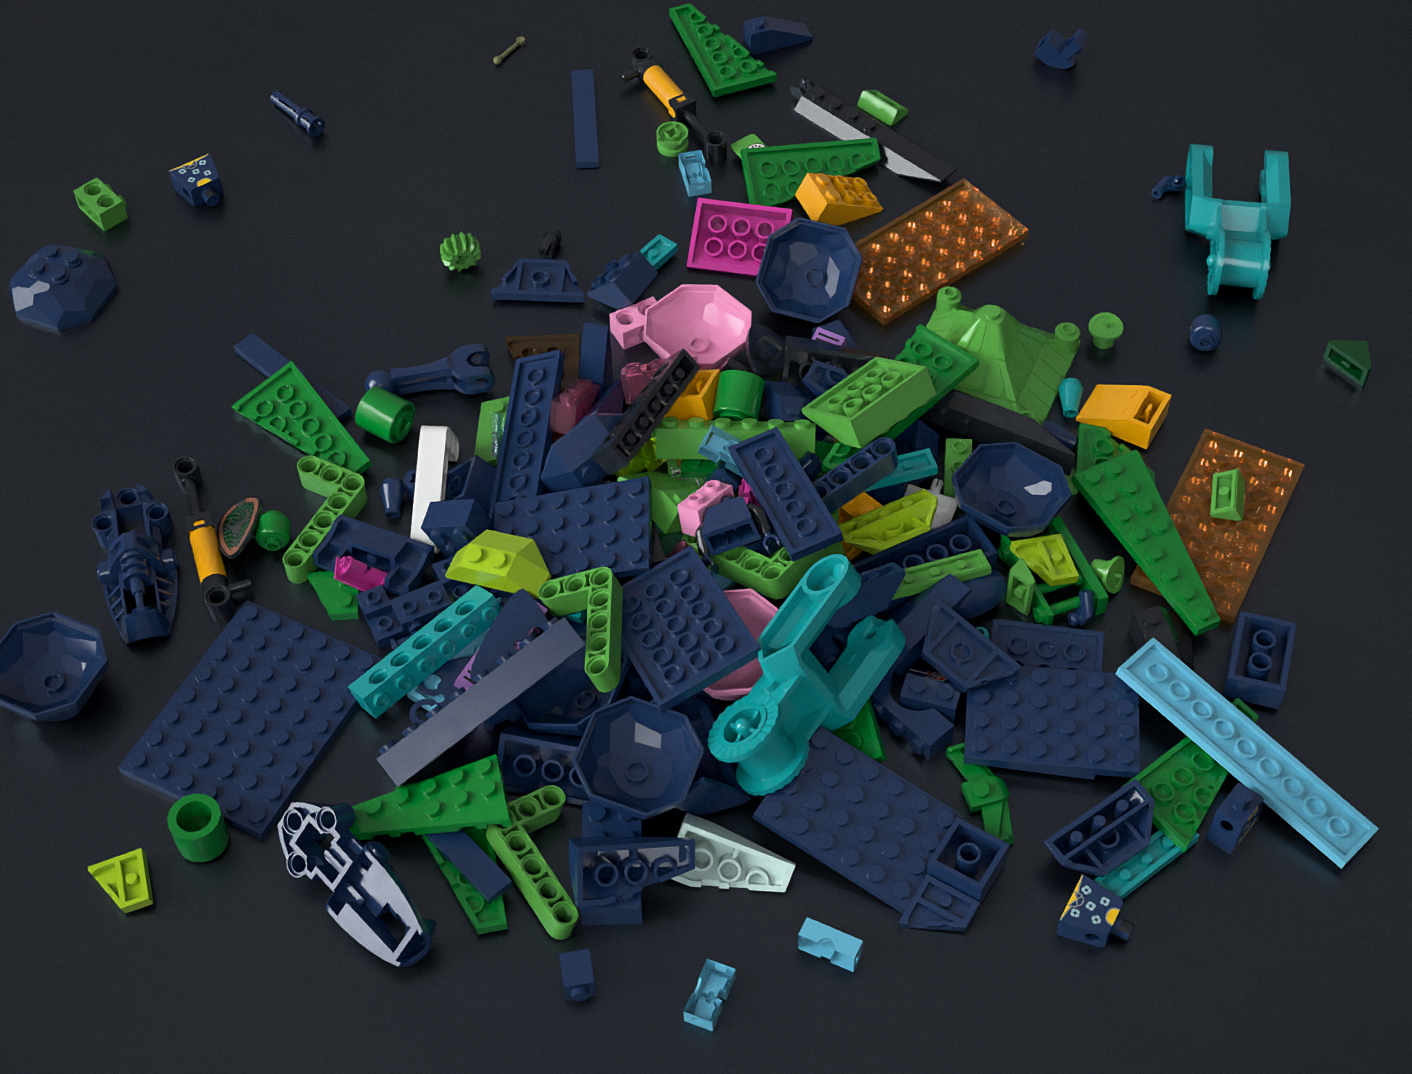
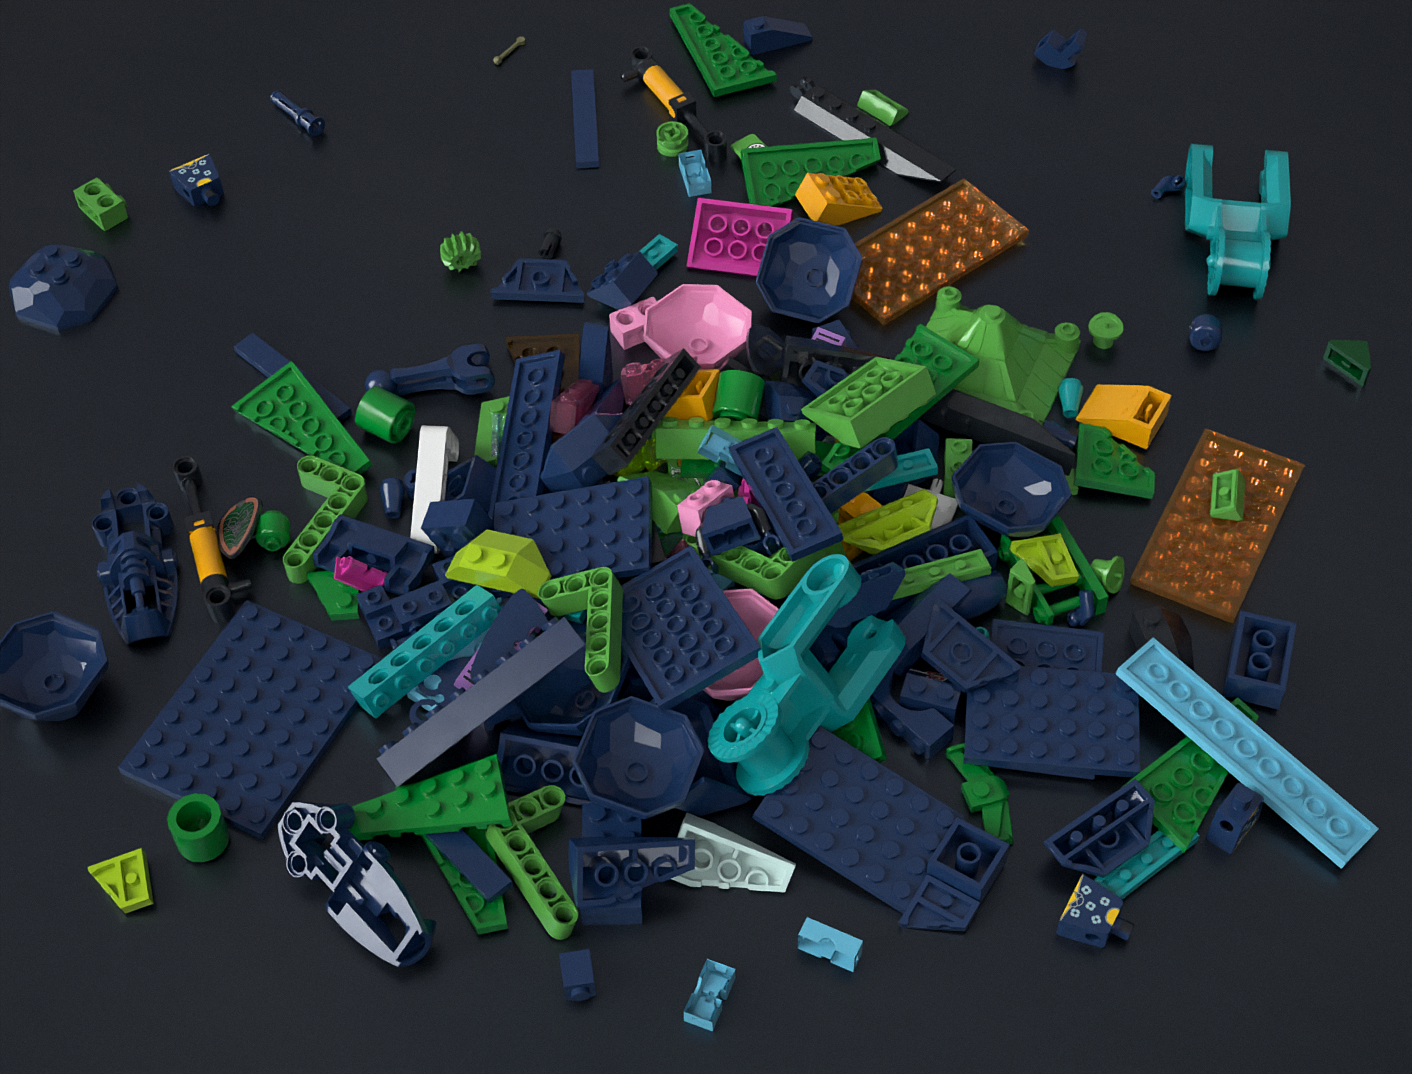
(1135, 513): green wing -> none

